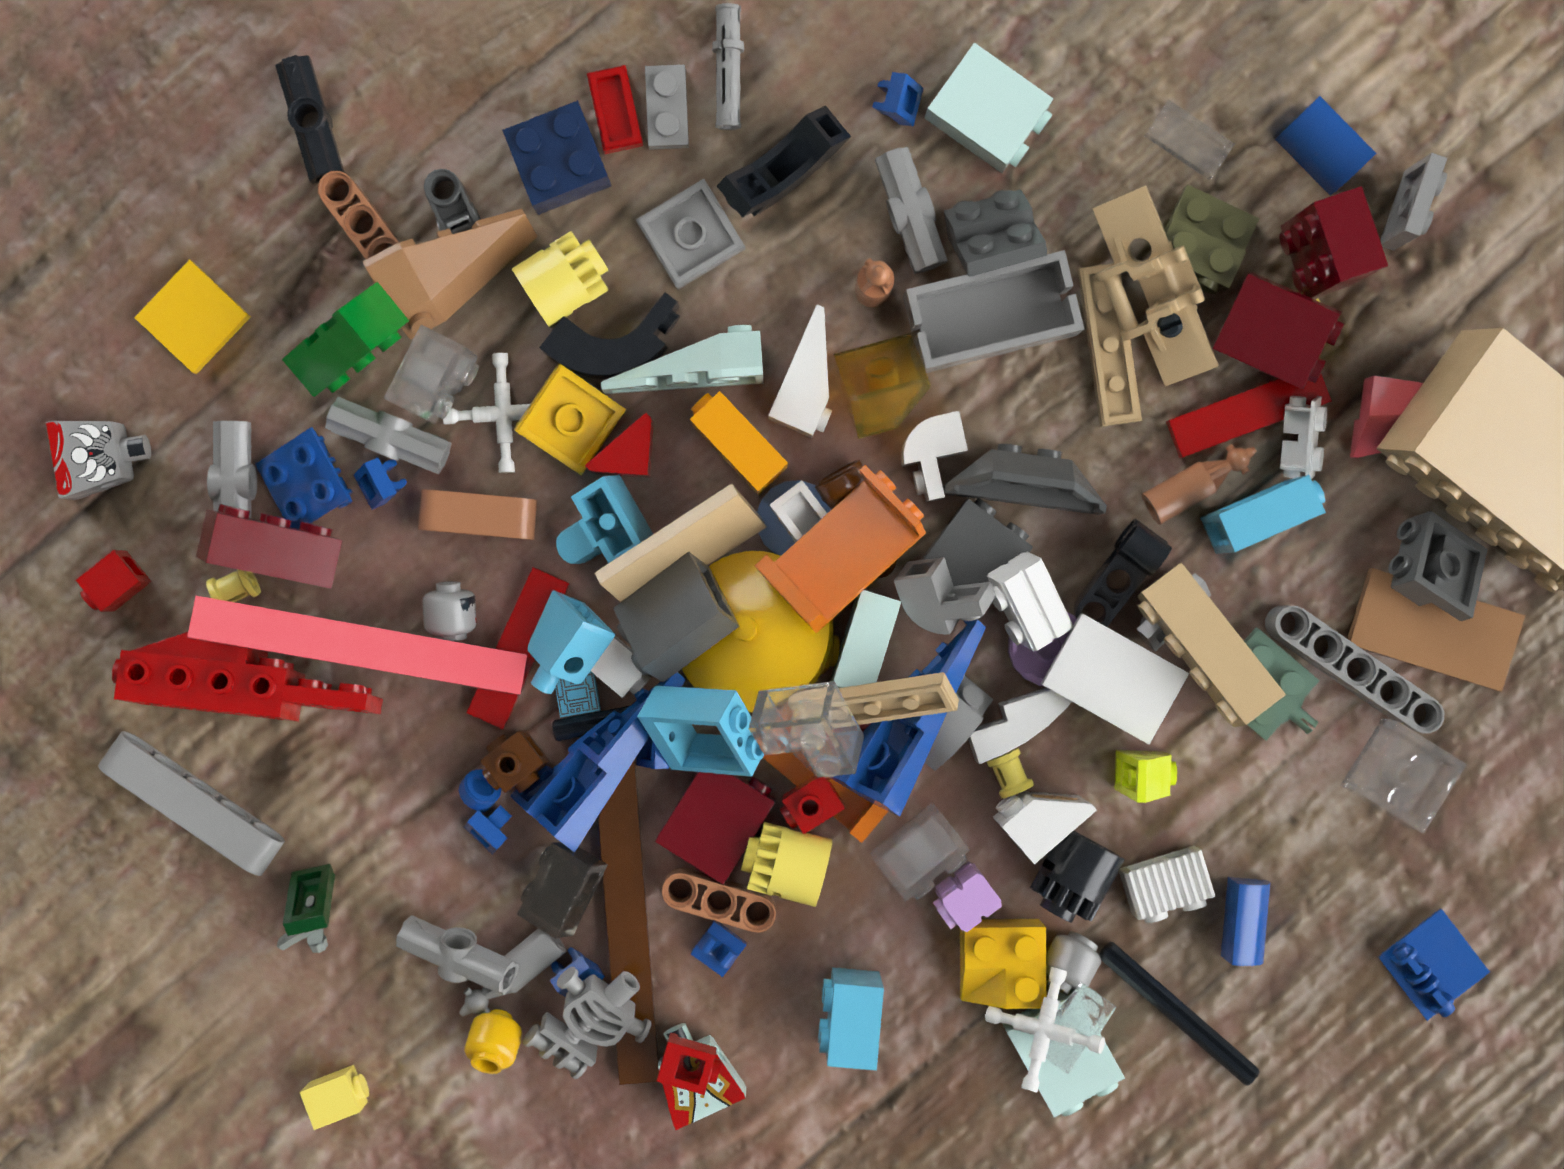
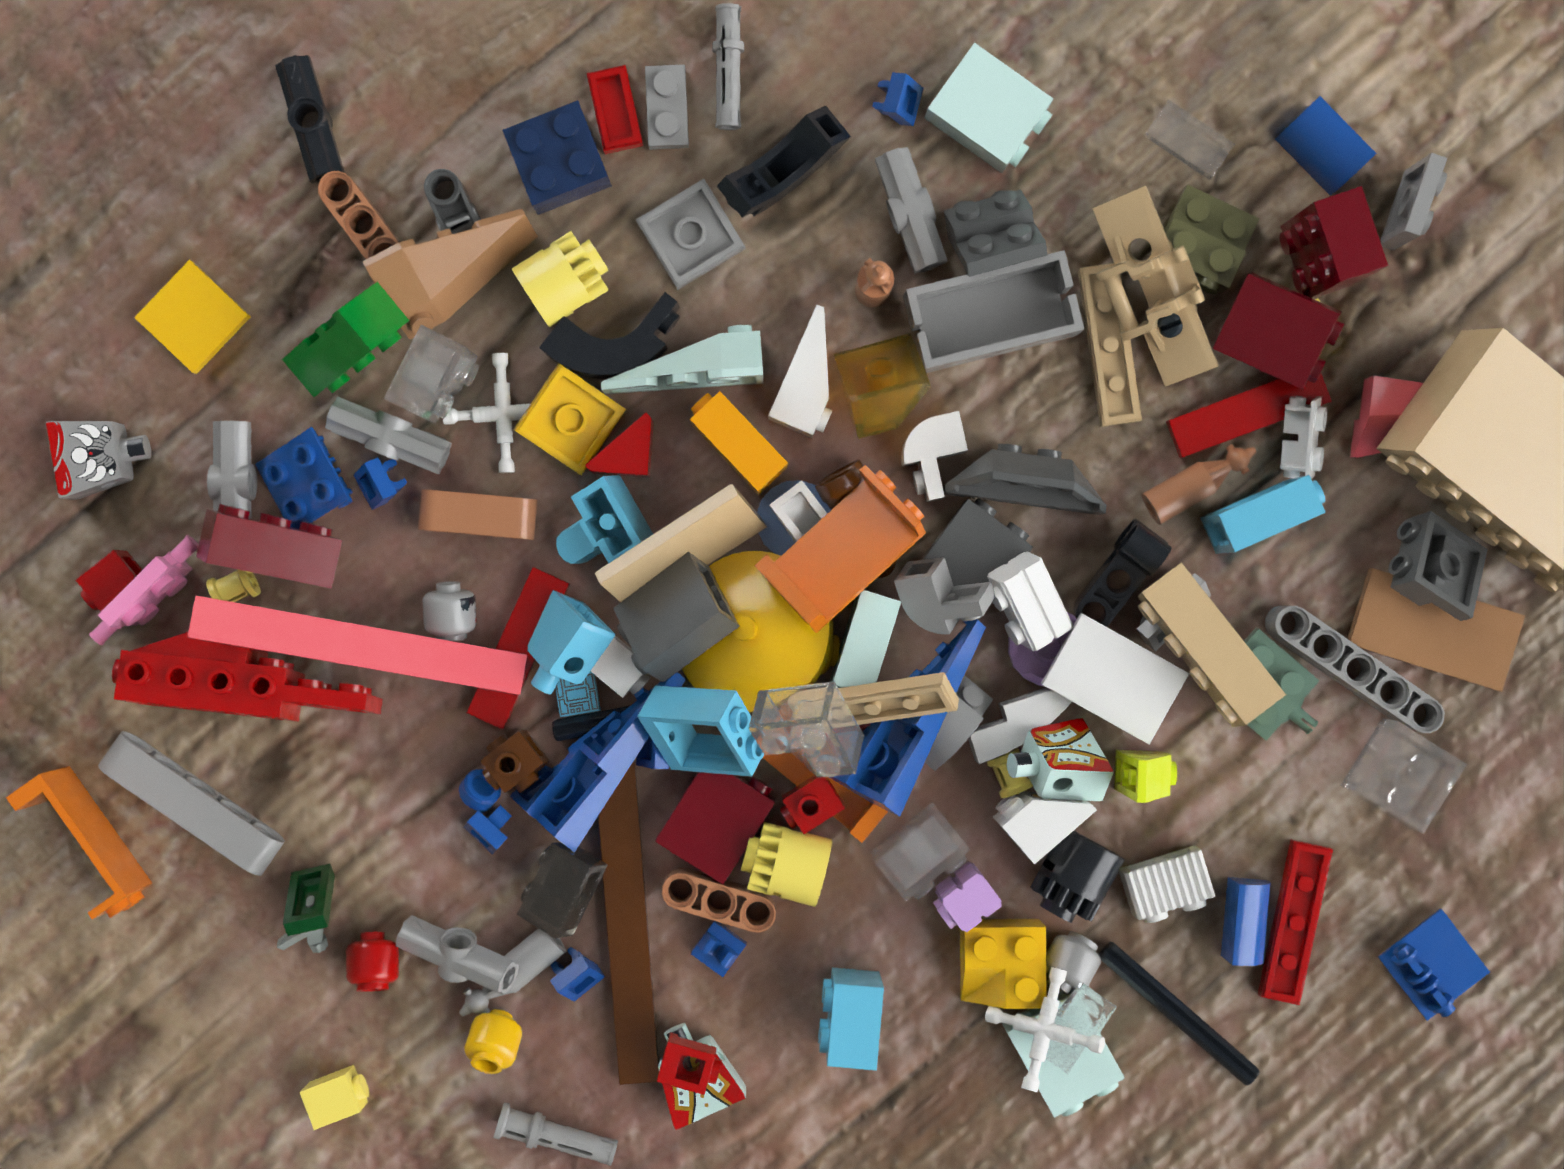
(92, 832): none -> orange panel
(140, 598): none -> bright pink plate
(372, 962): none -> red head
(536, 1131): none -> light grey pin
(593, 1017): light grey piece -> none
(1063, 762): none -> light aqua torso
(1295, 922): none -> red tile

